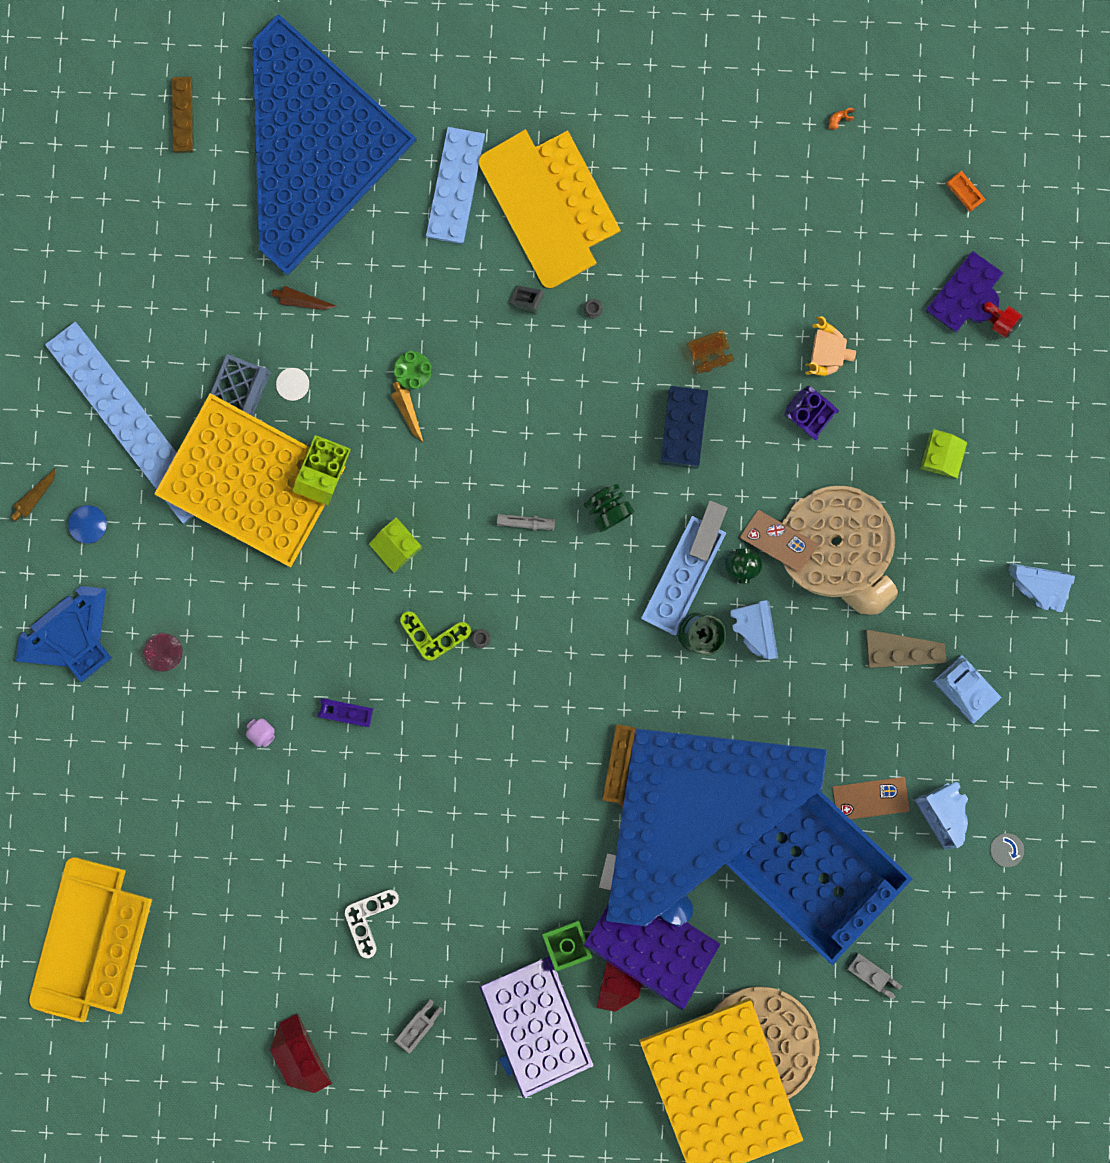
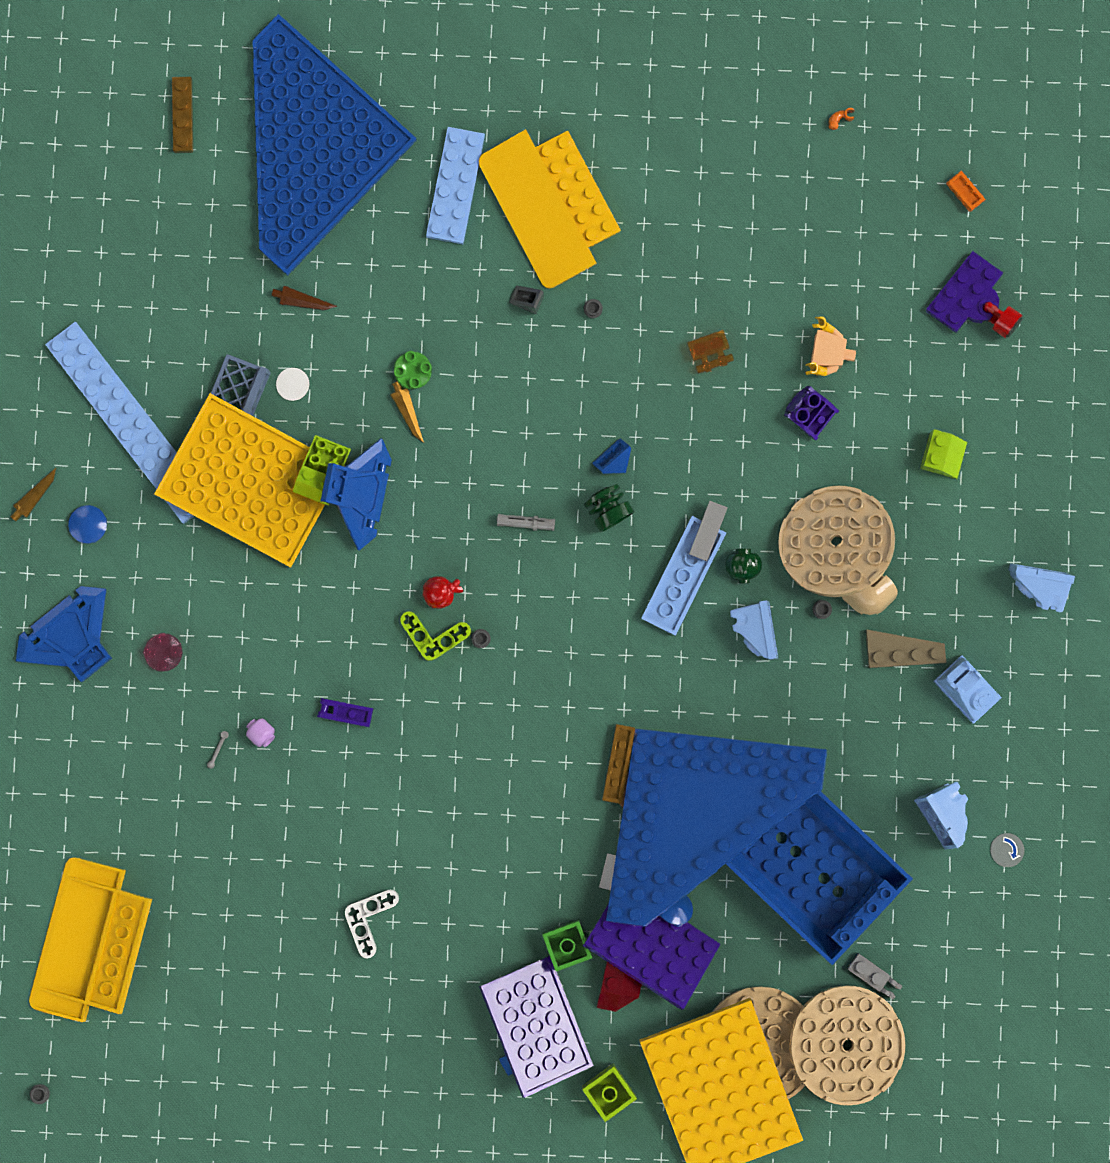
(39, 1094): none -> dark grey plate
(224, 735): none -> light grey hinge
(298, 1057): dark red wedge -> none
(359, 491): none -> blue plate
(395, 545): lime slope -> none
(417, 1028): light grey hinge -> none
(439, 591): none -> red hat
(609, 1092): none -> lime brick
(614, 458): none -> blue slope
(684, 427): dark blue brick -> none
(711, 636): dark green wheel -> none
(779, 540): medium nougat sticker -> none
(822, 609): none -> dark grey plate
(872, 798): medium nougat sticker -> none
(876, 1048): none -> tan plate

